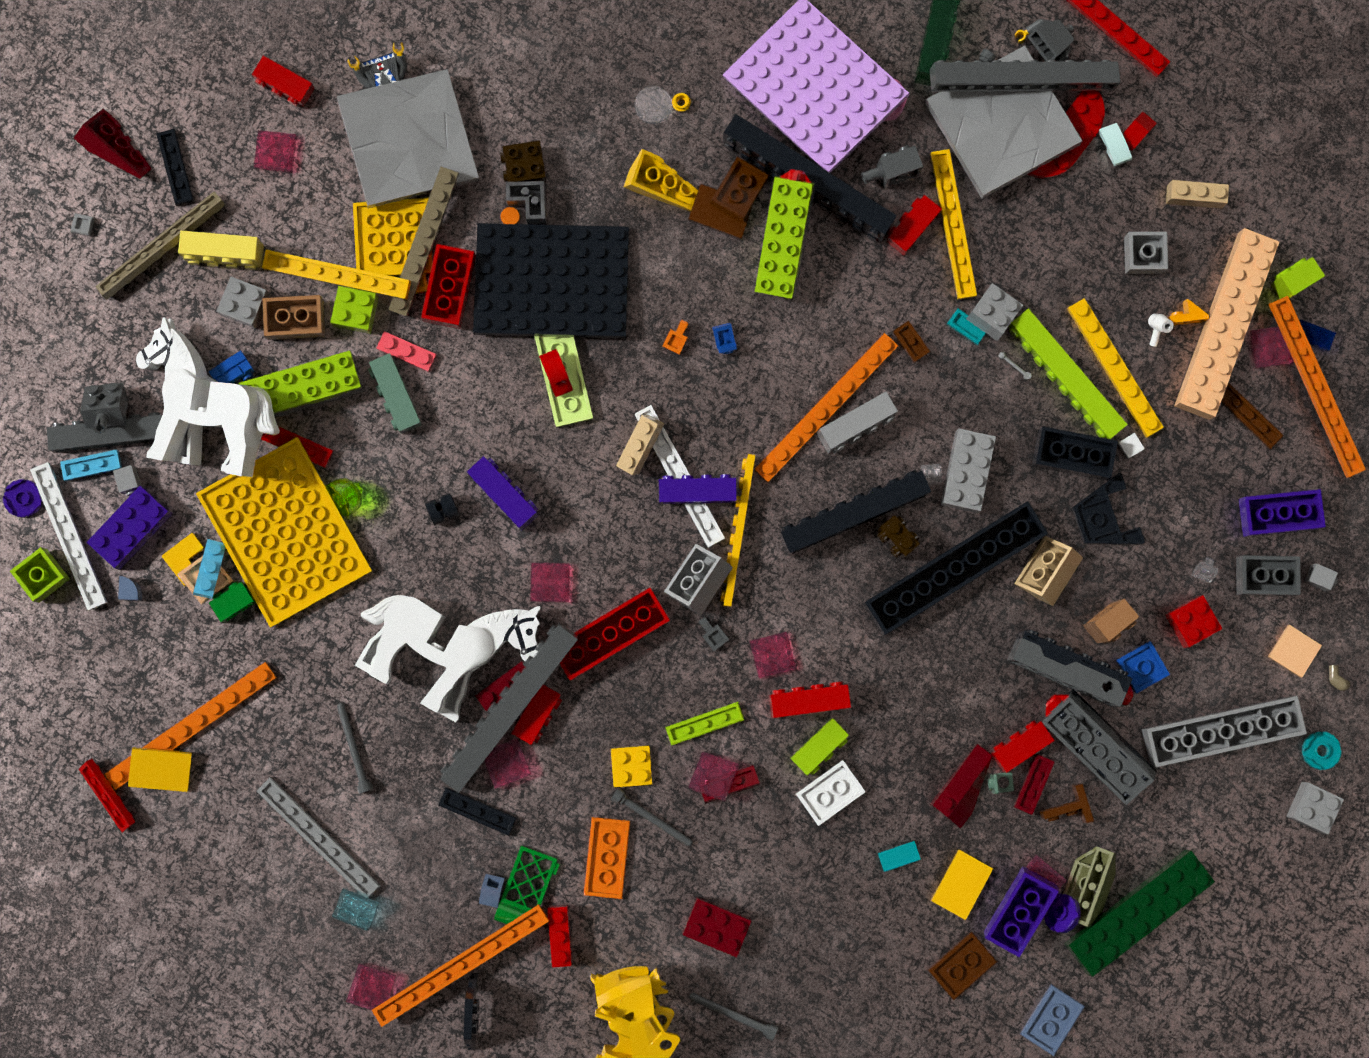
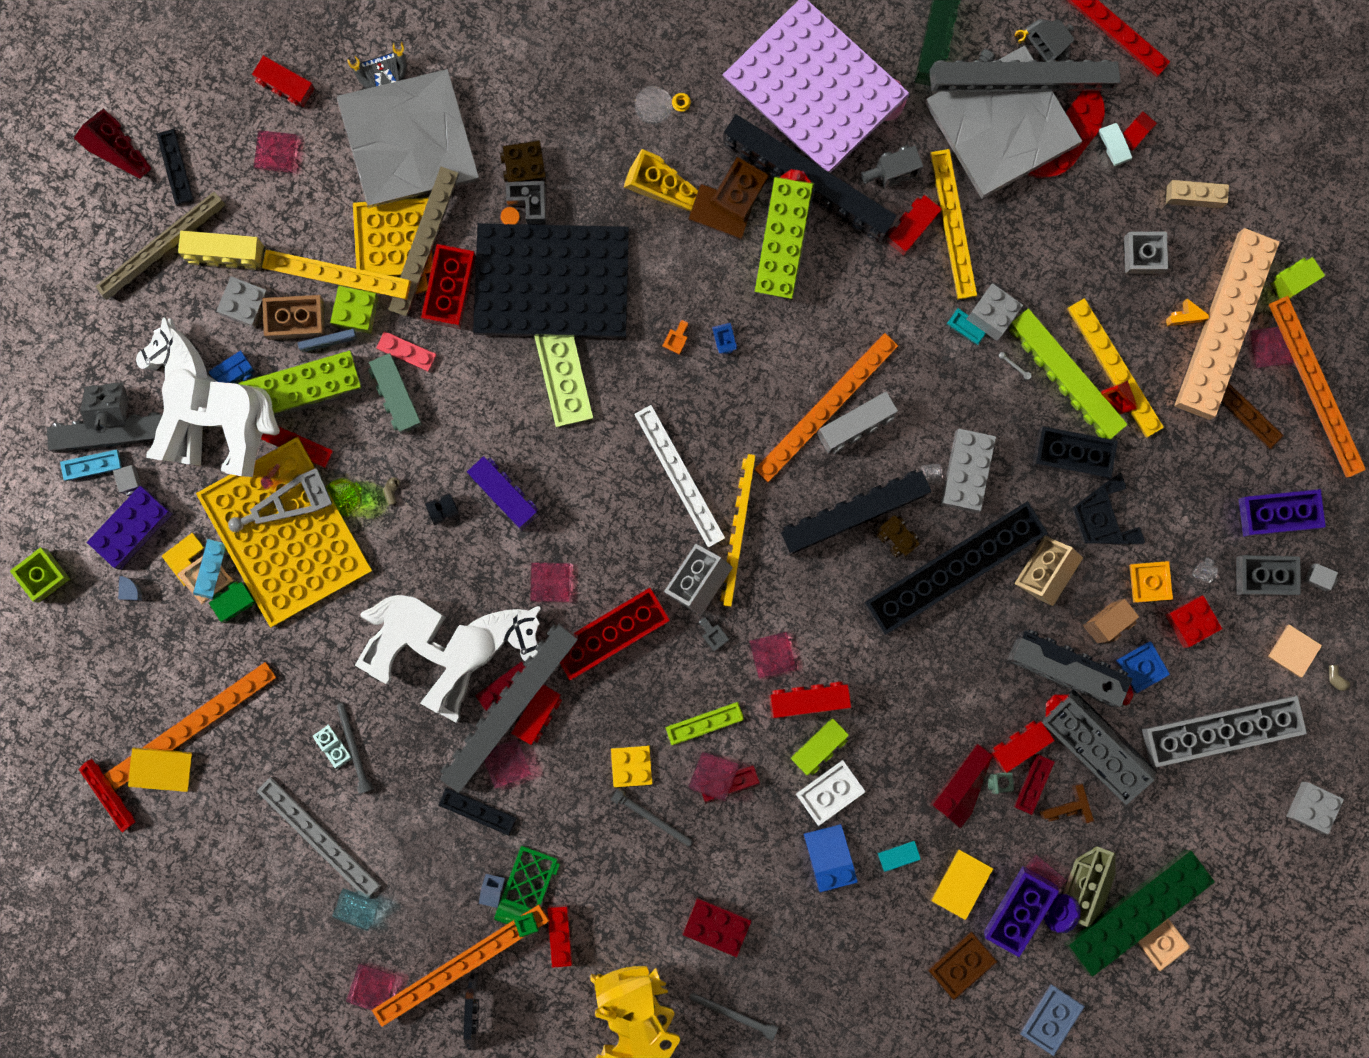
(22, 498): dark purple tile -> none
(68, 536): white plate -> none
(82, 224): light grey tile -> none
(266, 481): none -> hand
(315, 492): none -> light grey plate
(328, 340): none -> sand blue tile
(332, 747): none -> light aqua slope
(389, 490): none -> dark tan arm
(526, 924): none -> green tile
(556, 373): red brick -> none
(607, 858): orange tile -> none
(640, 444): tan brick -> none
(697, 490): dark purple brick -> none
(830, 858): none -> blue slope
(911, 341): reddish brown plate -> none
(1120, 397): none -> red slope
(1131, 446): white tile -> none
(1151, 582): none -> light orange plate
(1159, 323): white piece -> none
(1163, 945): none -> light nougat tile
(1310, 753): teal tile -> none
(1318, 336): clear blue plate -> none

